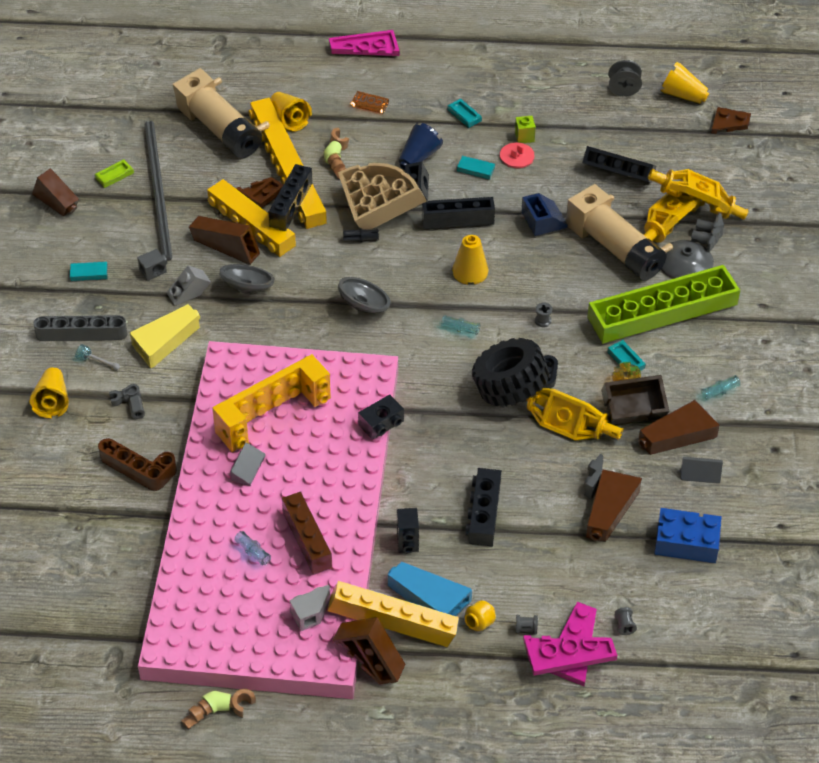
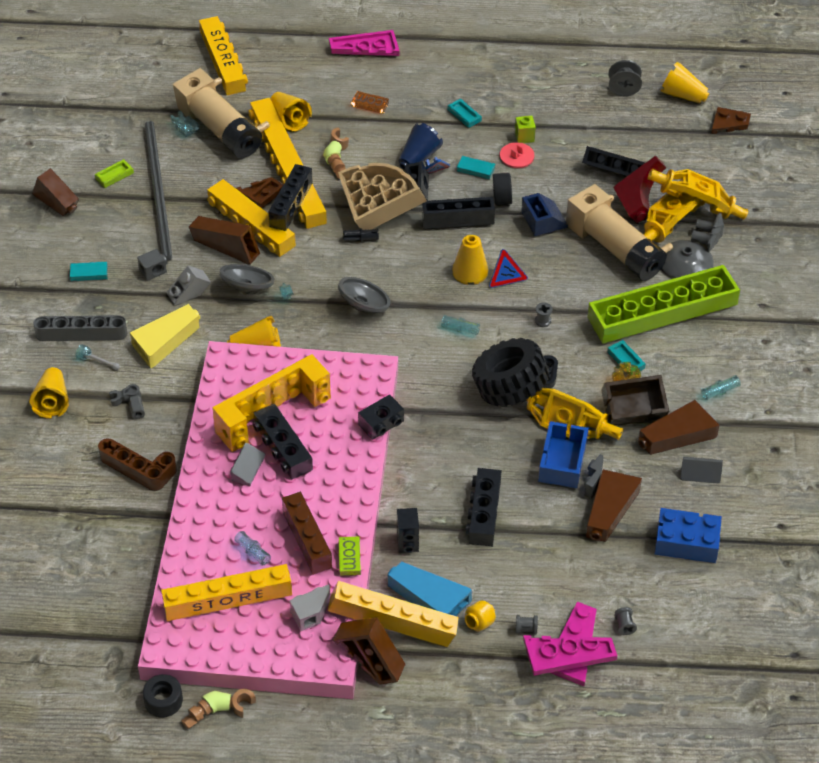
(167, 706): none -> black tyre
(185, 125): none -> clear light blue plate
(223, 55): none -> yellow brick
(226, 592): none -> yellow brick
(258, 334): none -> yellow cone
(283, 441): none -> black brick
(286, 291): none -> clear light blue plate
(349, 556): none -> lime tile
(437, 165): none -> blue piece
(502, 188): none -> black tyre
(506, 271): none -> piece
(561, 457): none -> blue piece
(636, 187): none -> dark red arch

